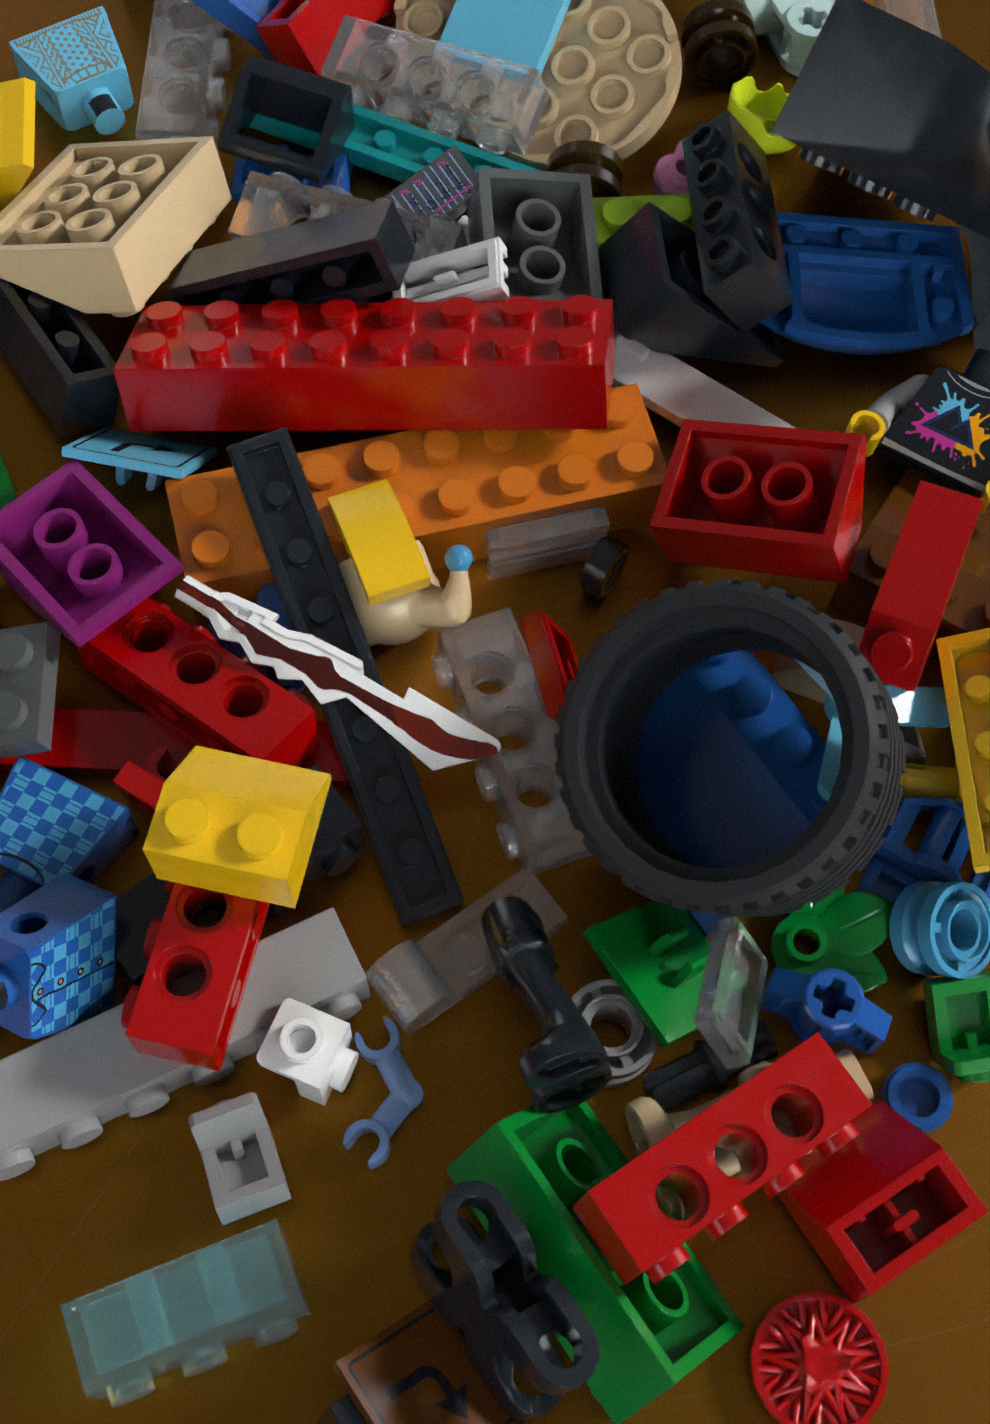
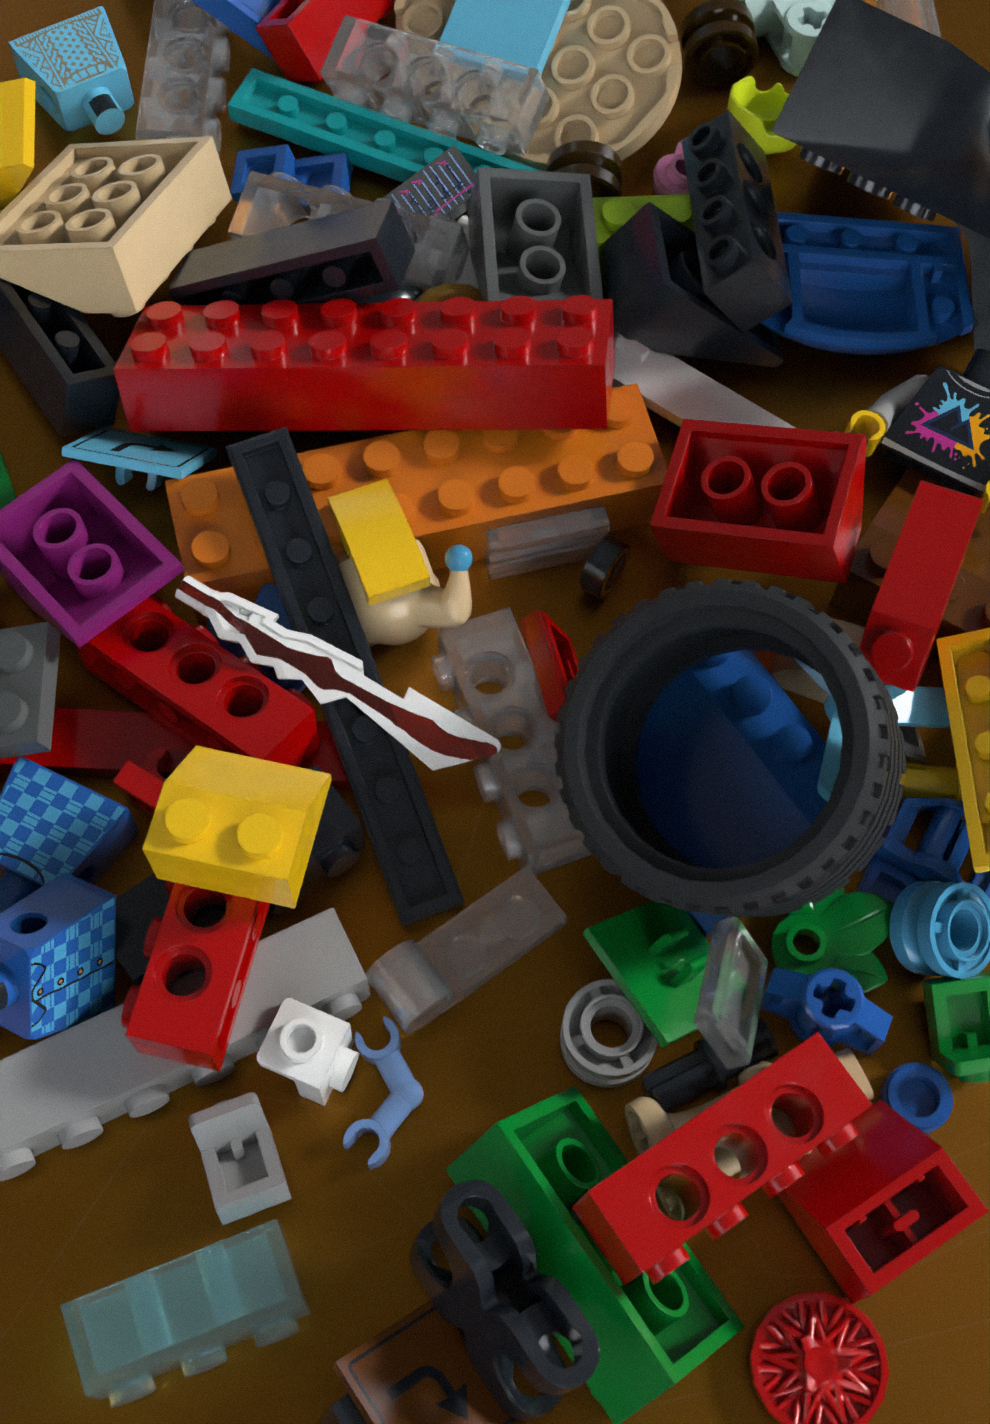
(295, 99): black tile -> none
(478, 284): white tile -> none
(569, 1059): black piece -> none

